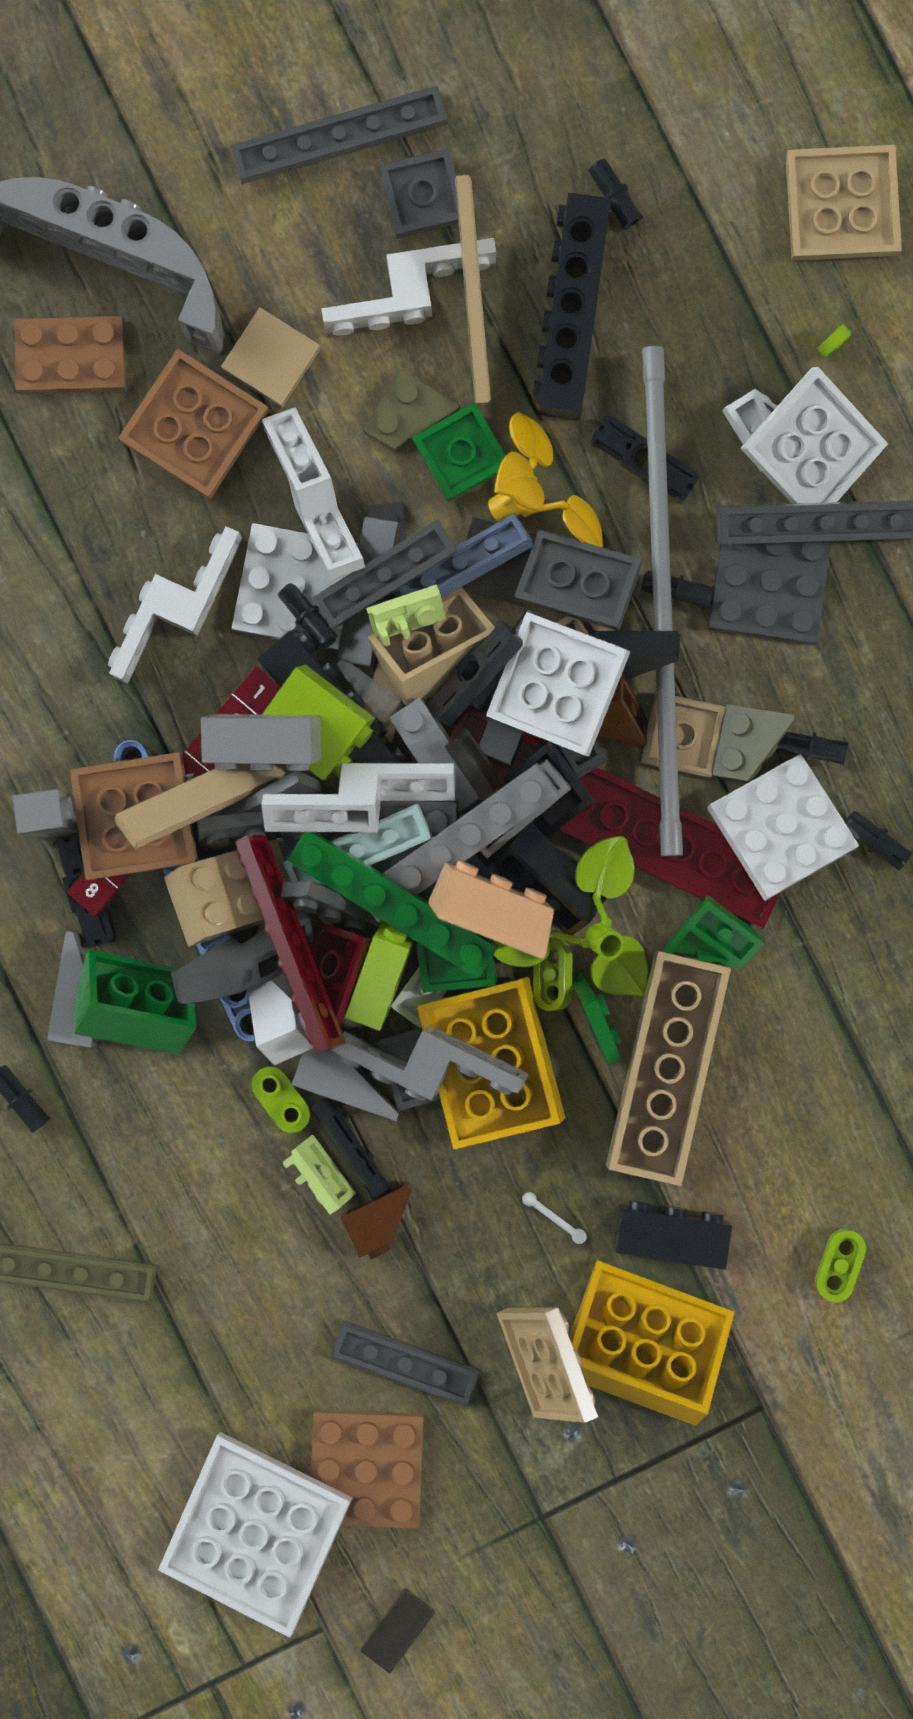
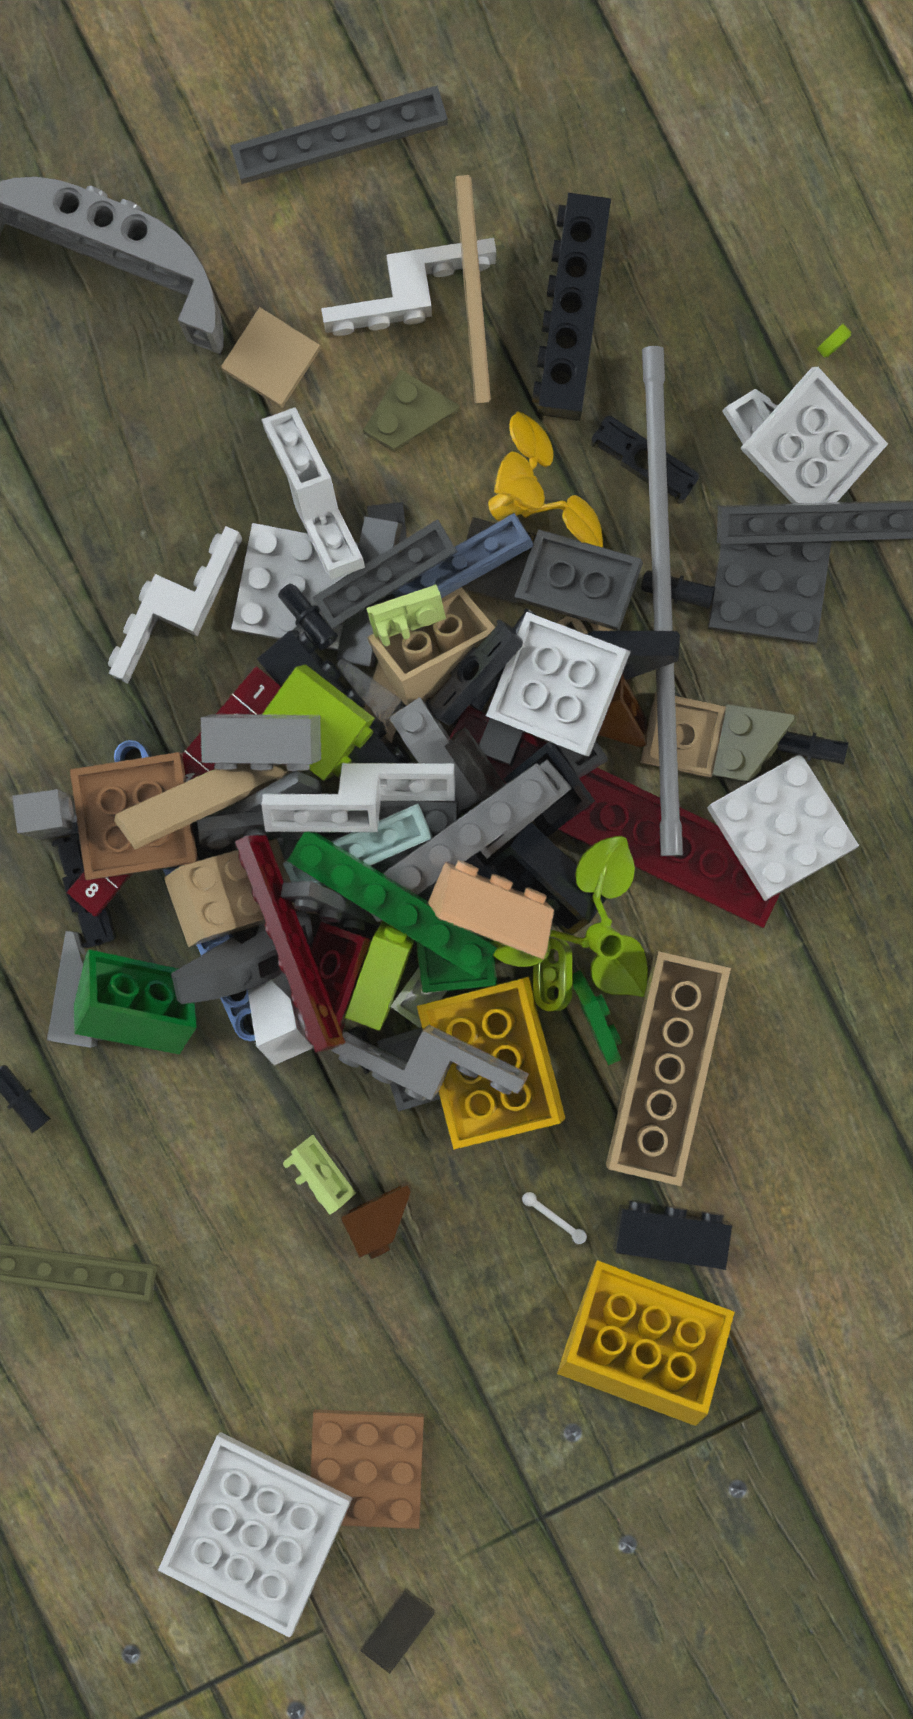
(70, 355): medium nougat plate -> none
(193, 424): medium nougat plate -> none
(282, 1098): lime plate -> none
(332, 1078): light grey slope -> none
(350, 1148): black pin -> none
(405, 1363): dark grey tile -> none
(421, 193): dark grey plate -> none
(460, 451): green plate -> none
(547, 1363): tan plate -> none
(612, 188): black axle -> none
(715, 936): green wing -> none
(840, 1264): lime plate -> none
(843, 202): tan plate -> none
(877, 840): black axle -> none

